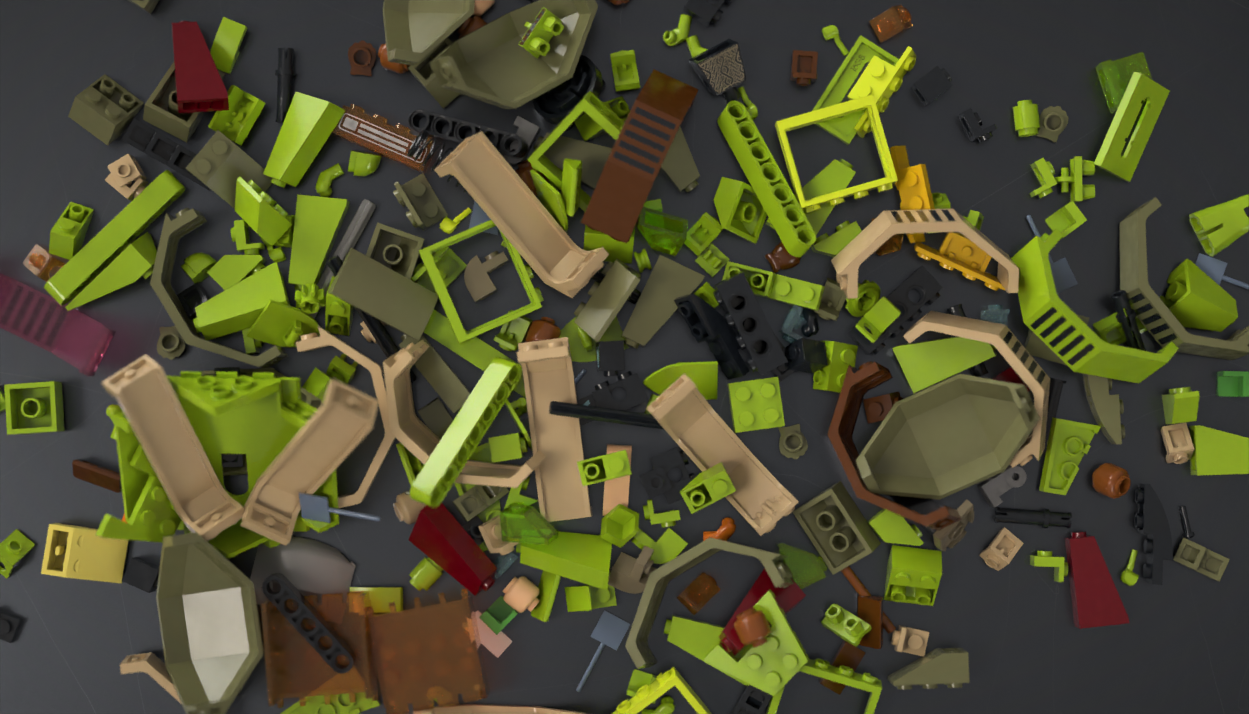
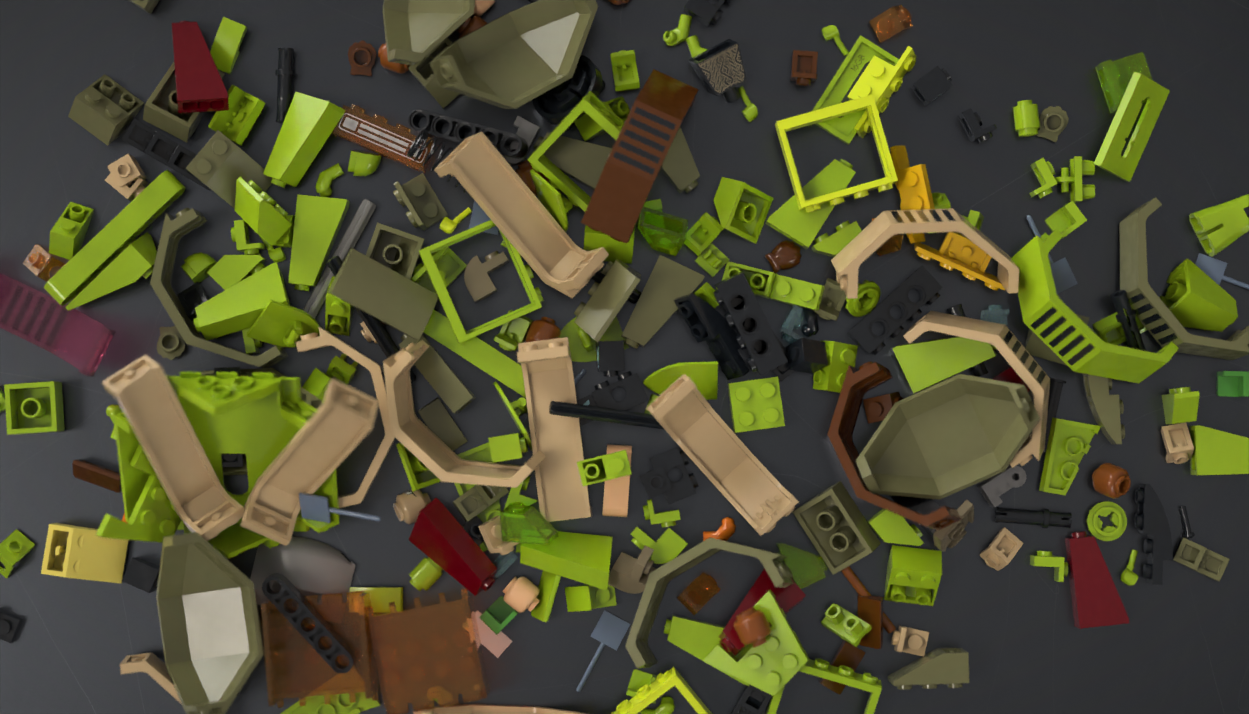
(309, 298): lime gear -> none
(465, 432): lime beam -> none
(540, 33): lime hips -> none
(571, 185): lime slope -> none
(619, 525): lime panel -> none
(642, 260): lime bush -> none
(707, 488): lime slope -> none
(766, 179): lime beam -> none
(792, 442): olive animal -> none
(878, 319): lime bracket -> none
(1117, 518): none -> lime gear

